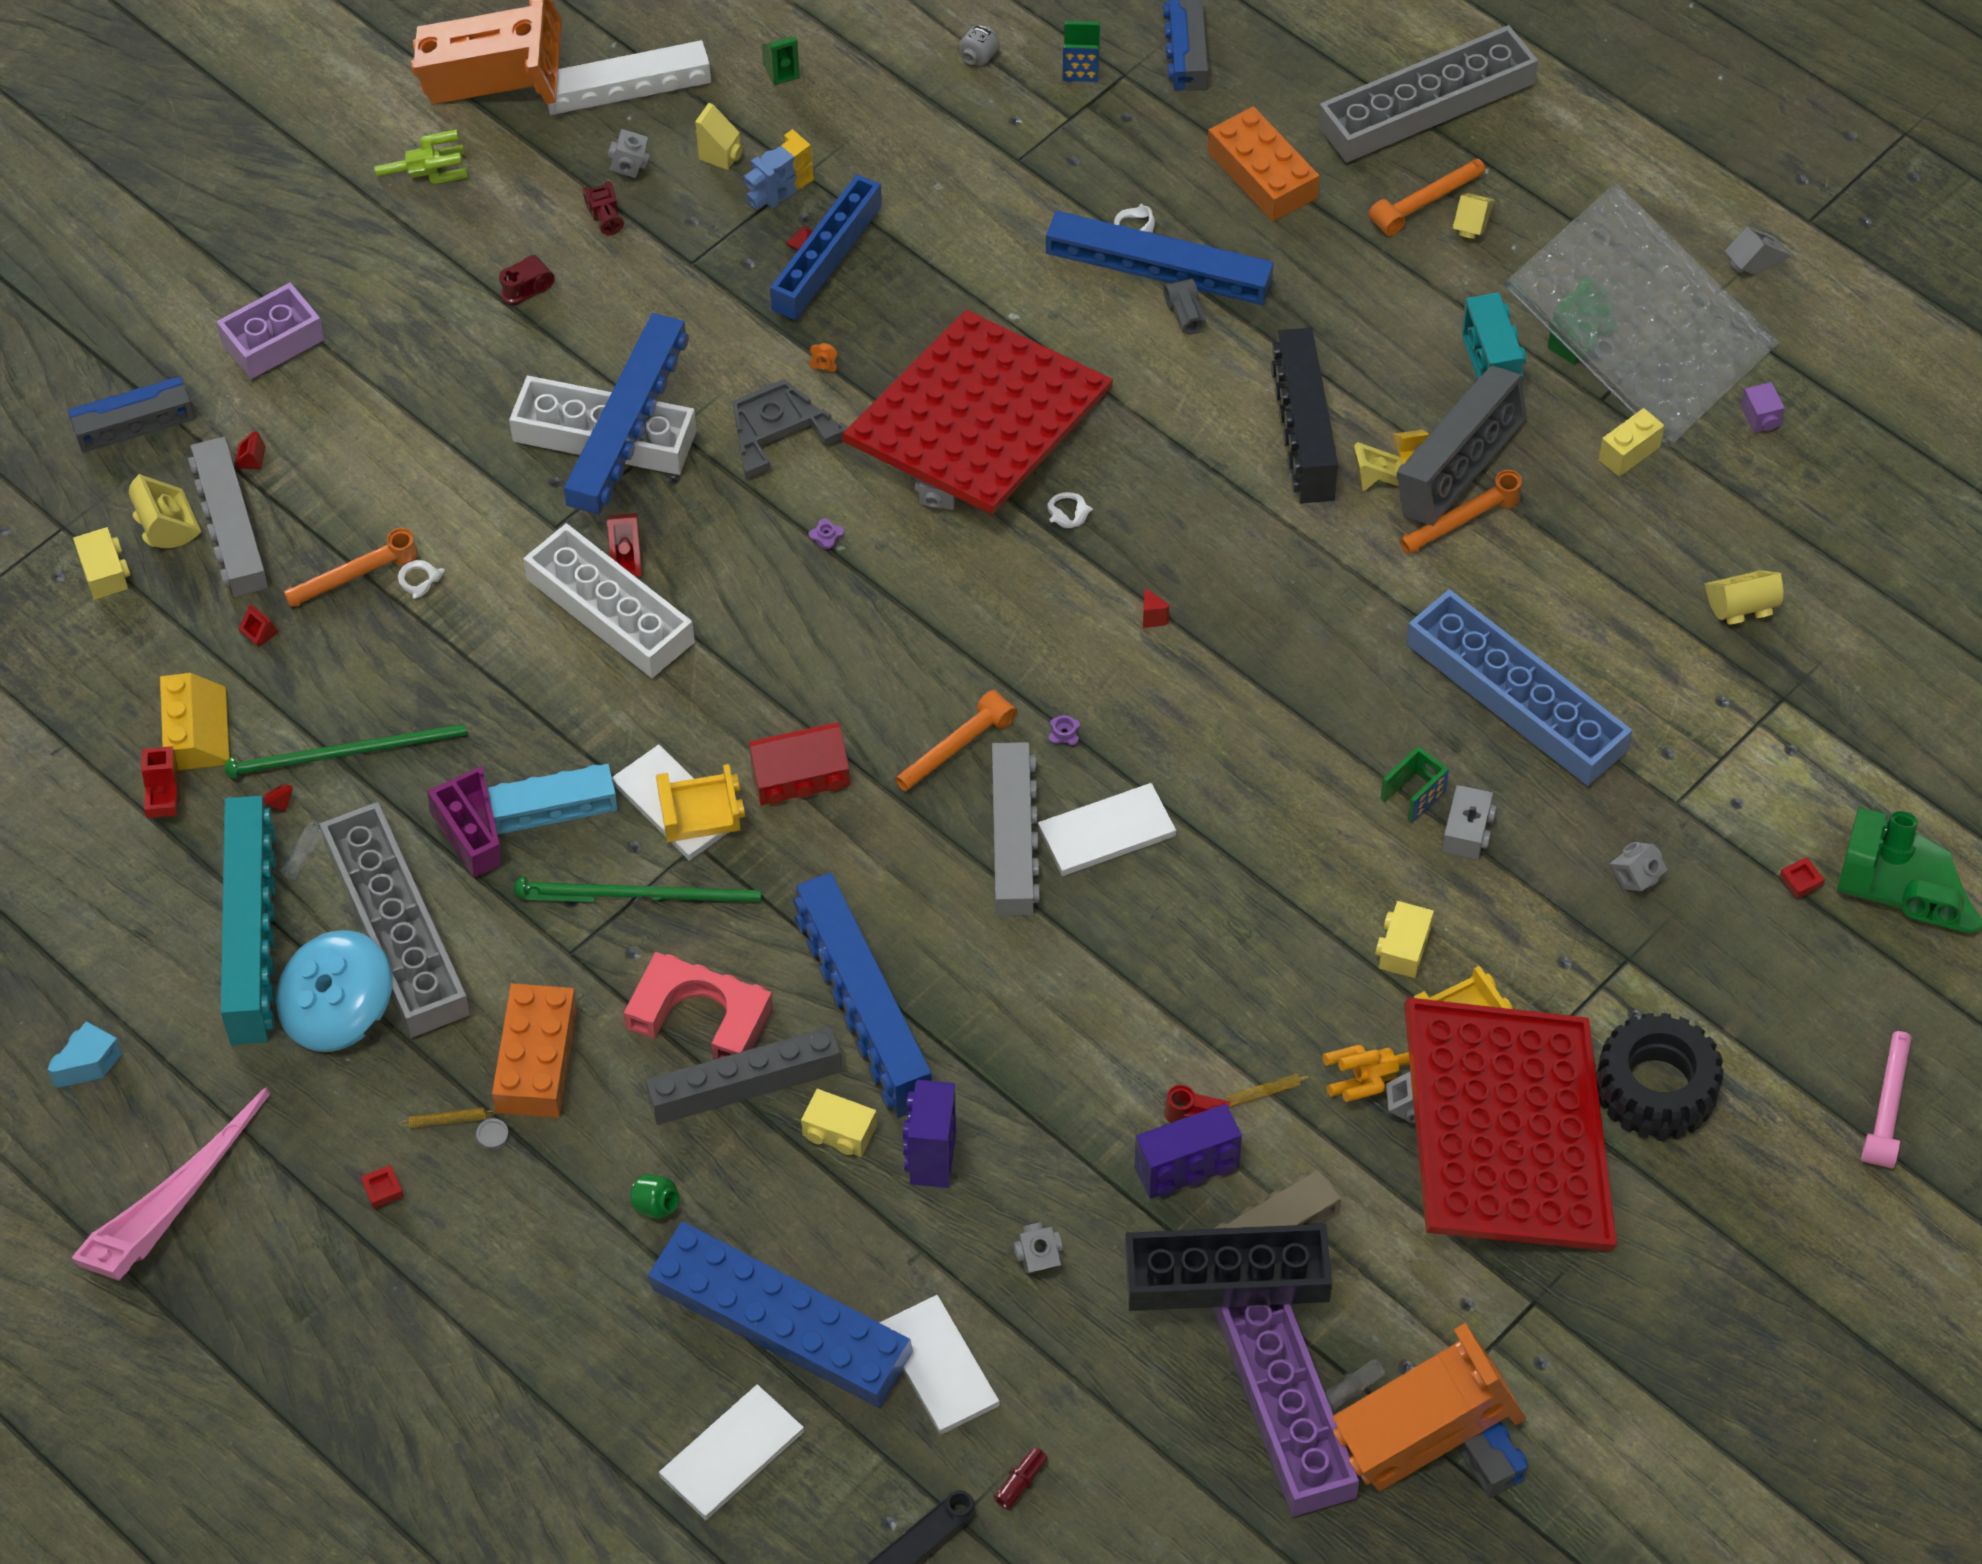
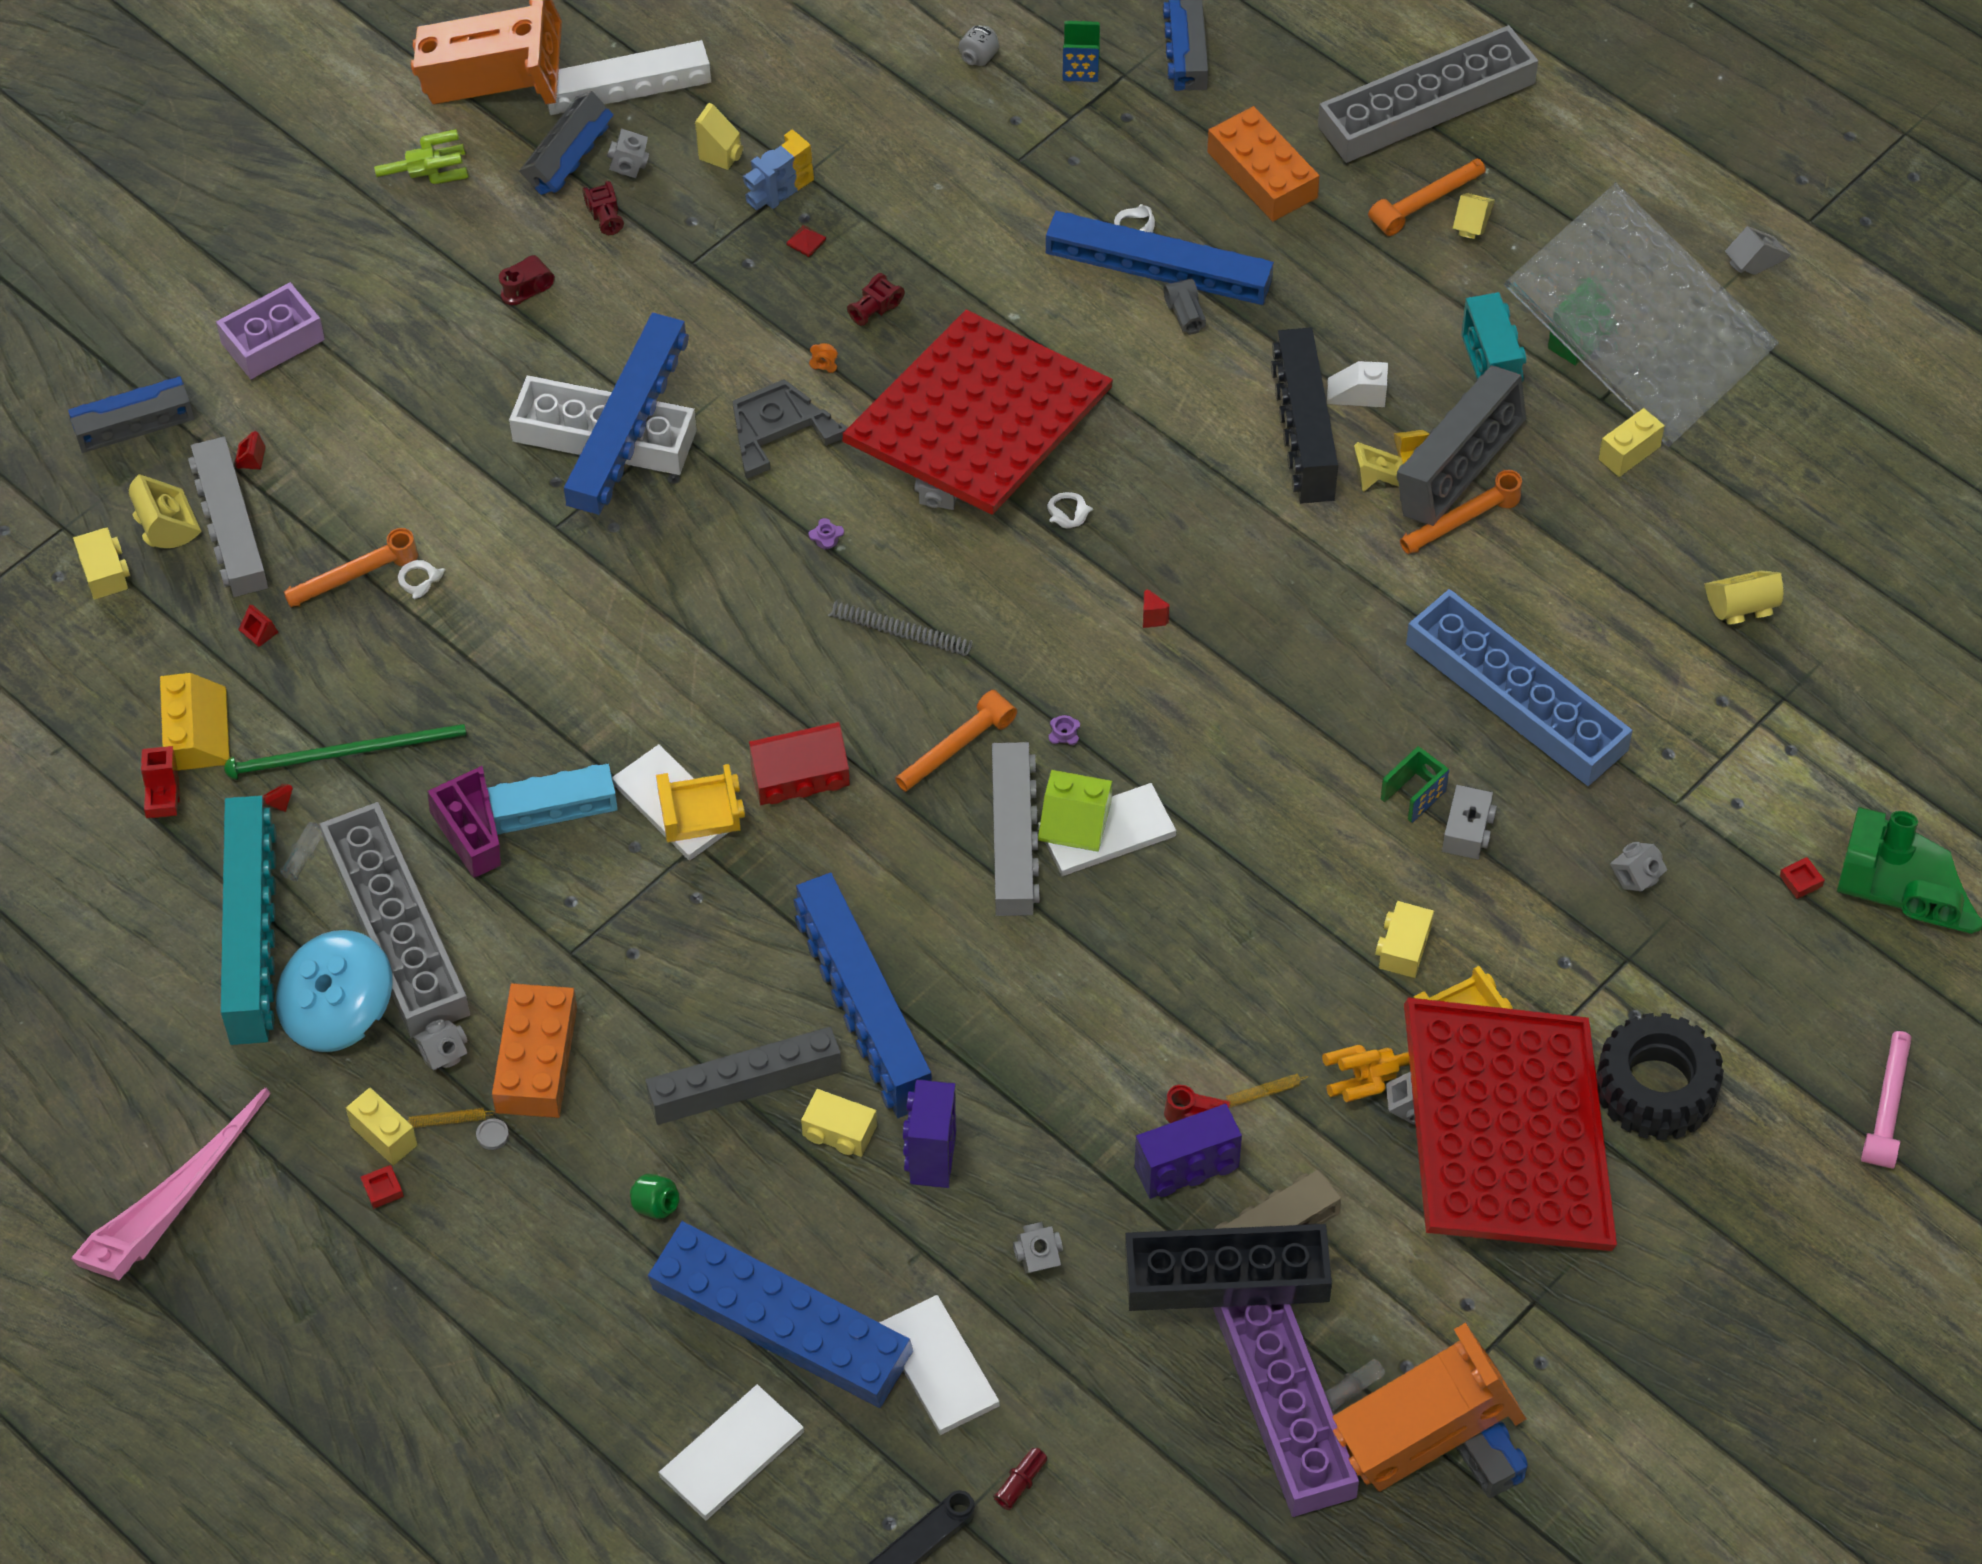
(85, 1057): medium azure slope -> none
(381, 1126): none -> light yellow brick
(441, 1044): none -> light grey brick
(566, 143): none -> dark grey piece
(588, 892): green bar -> none
(609, 600): white brick -> none
(625, 541): slope -> none
(672, 980): coral arch -> none
(781, 59): green slope -> none
(826, 247): blue brick -> none
(877, 297): none -> dark red connector
(956, 649): none -> light grey piece
(1075, 810): none -> lime slope
(1359, 385): none -> white slope
(1762, 407): medium lavender brick -> none

